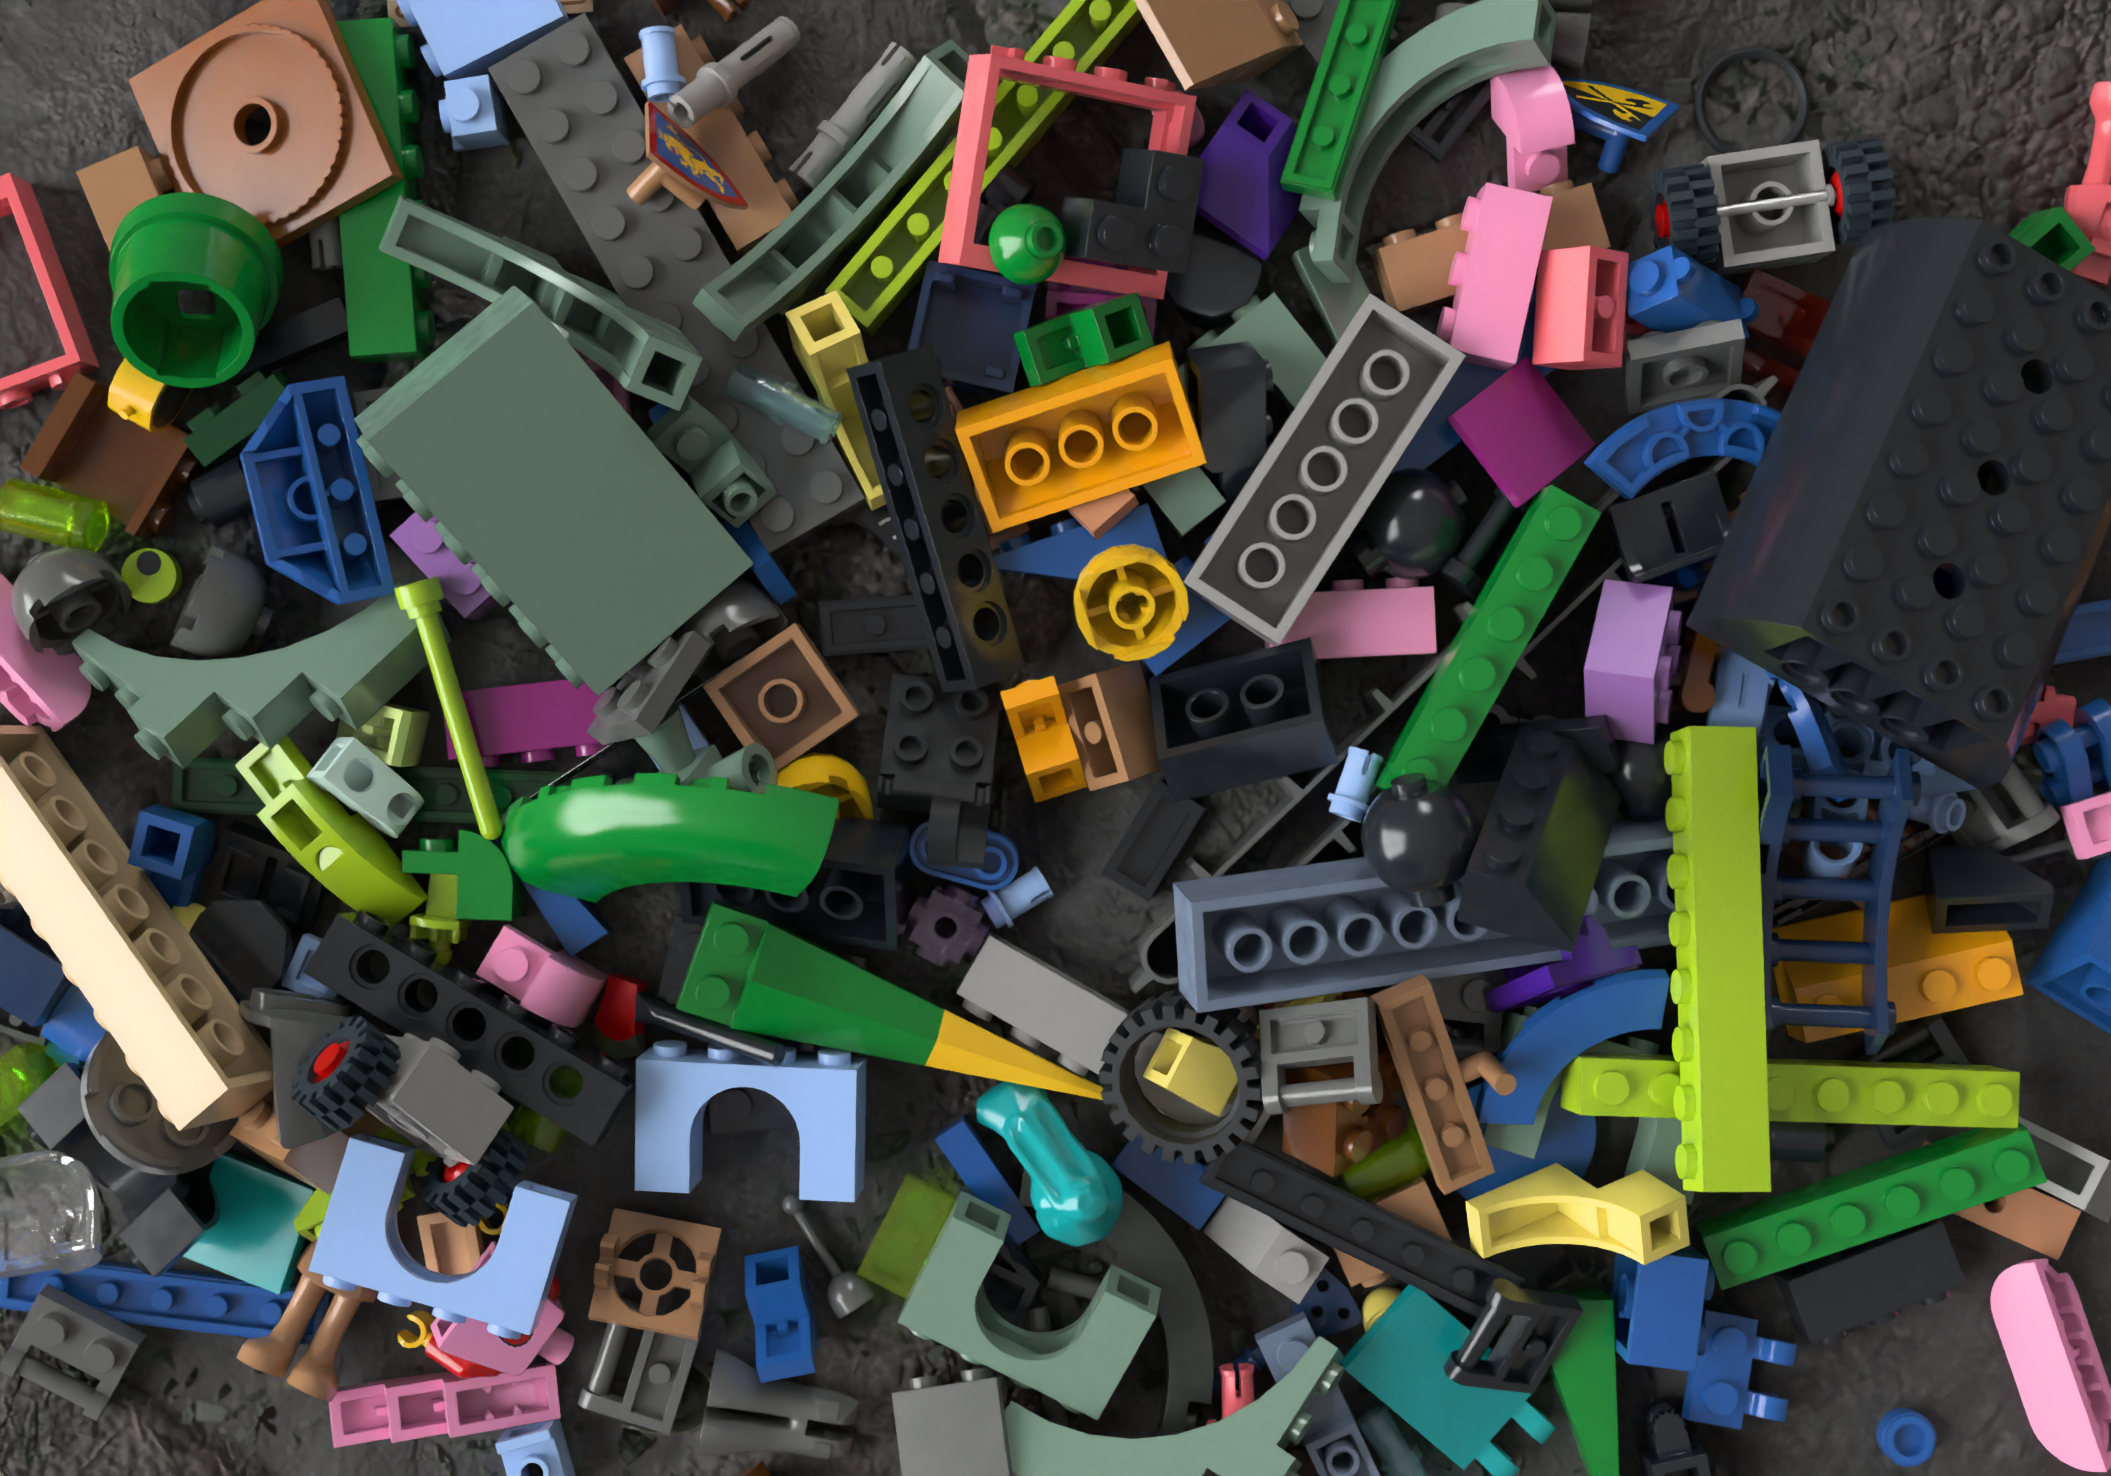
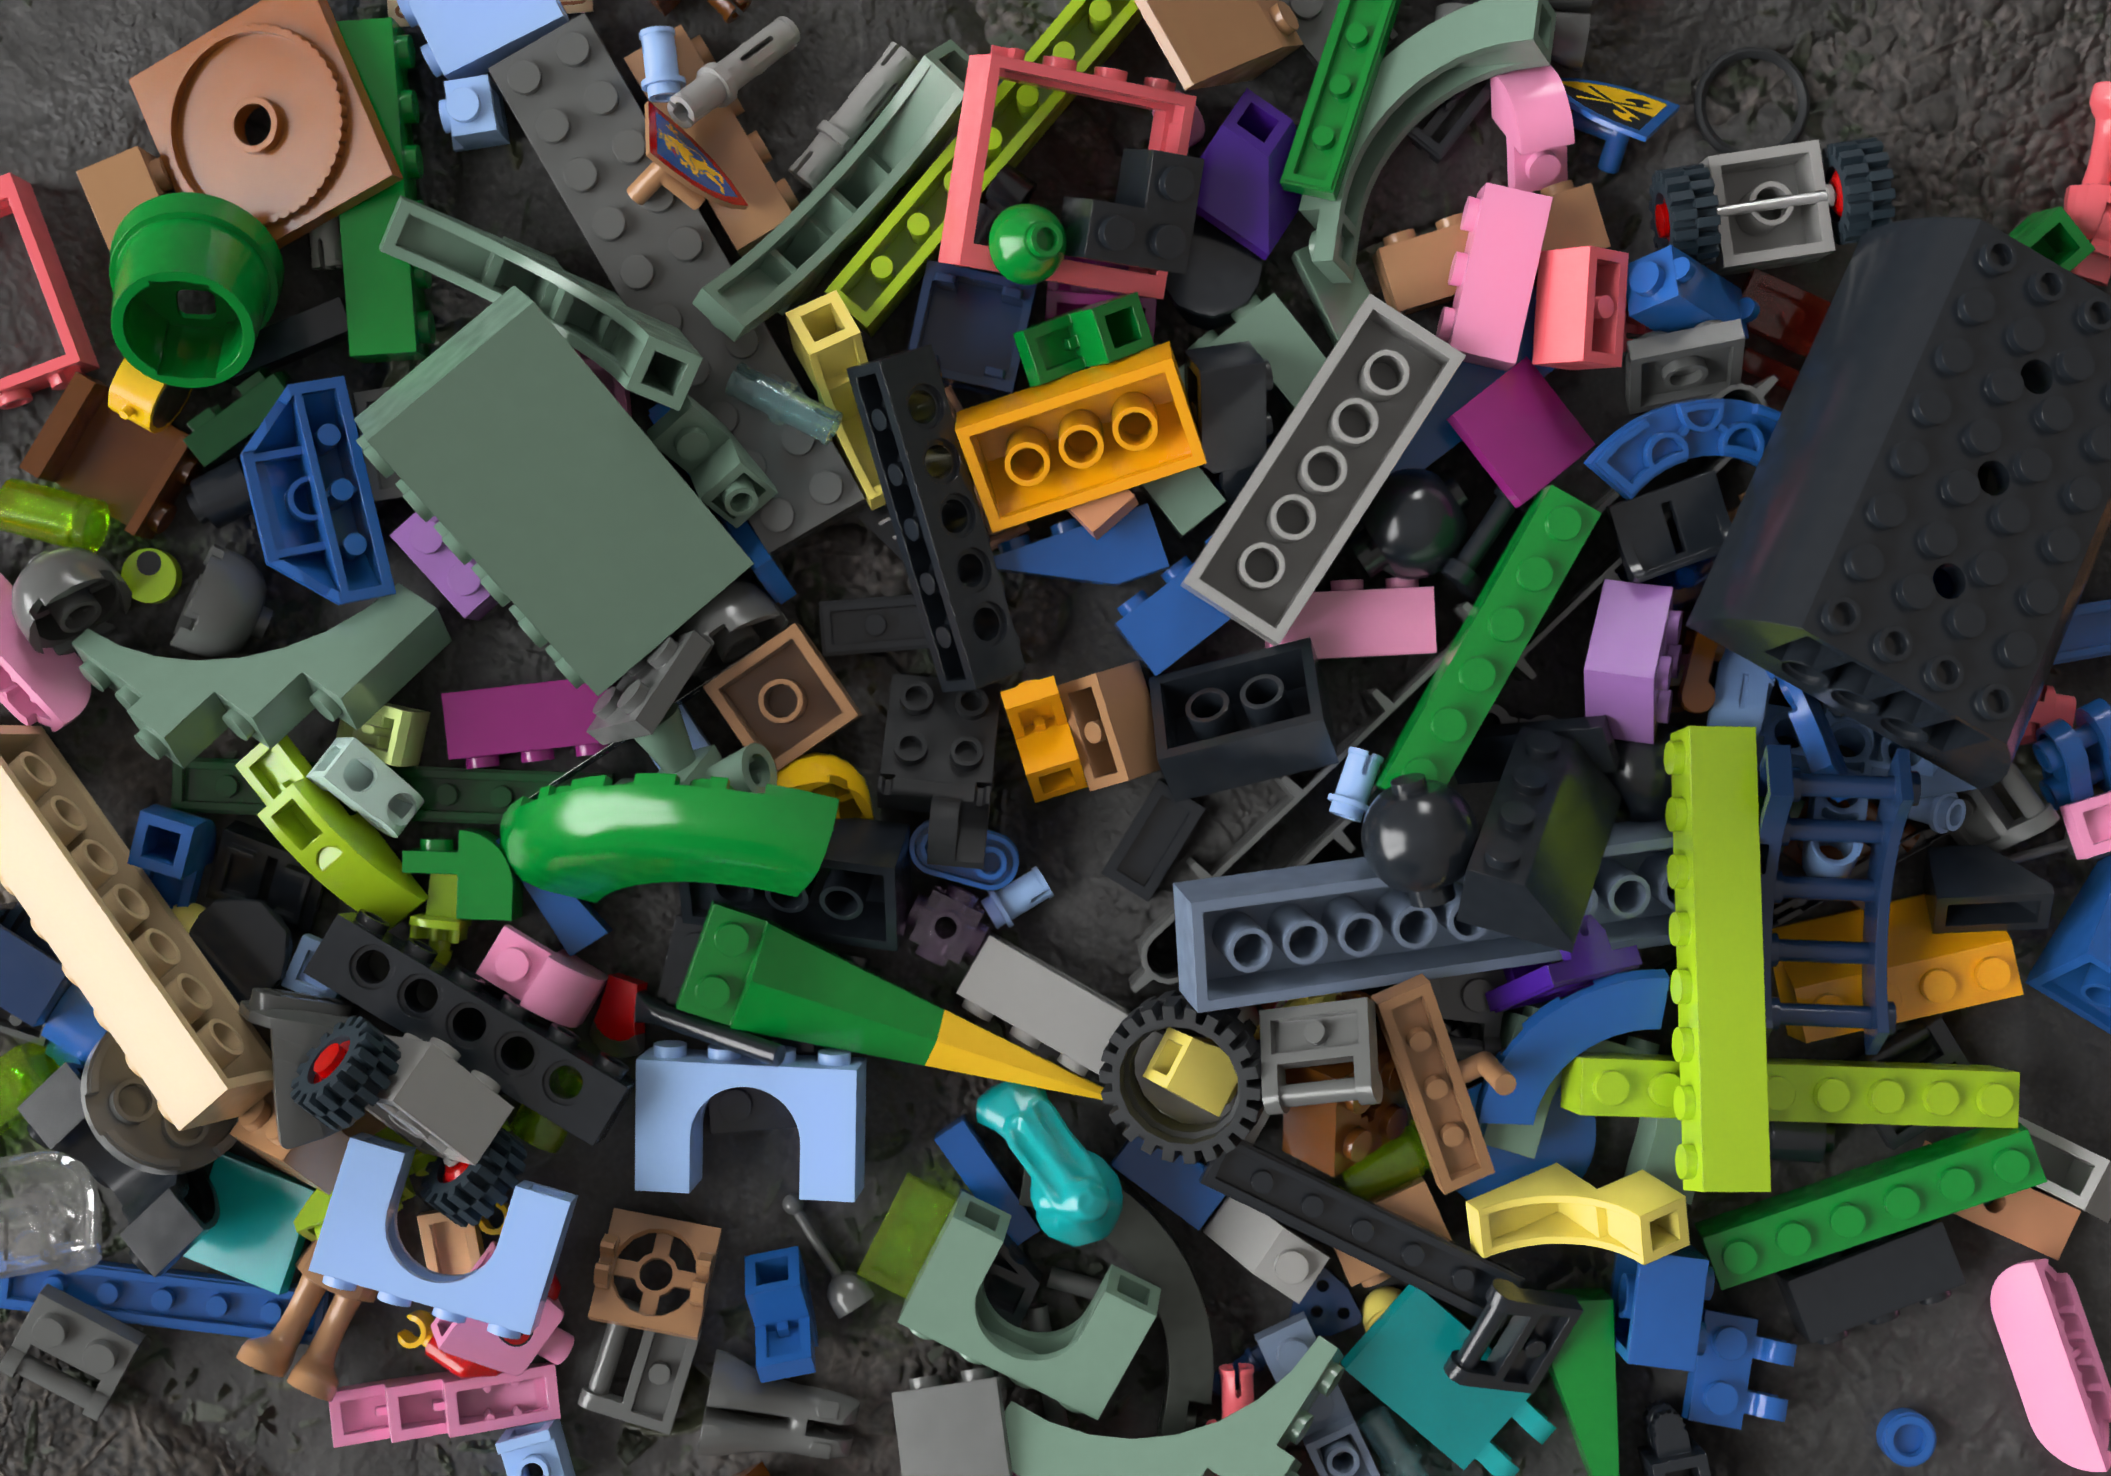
(423, 603): lime piece -> none
(1130, 602): yellow cylinder -> none

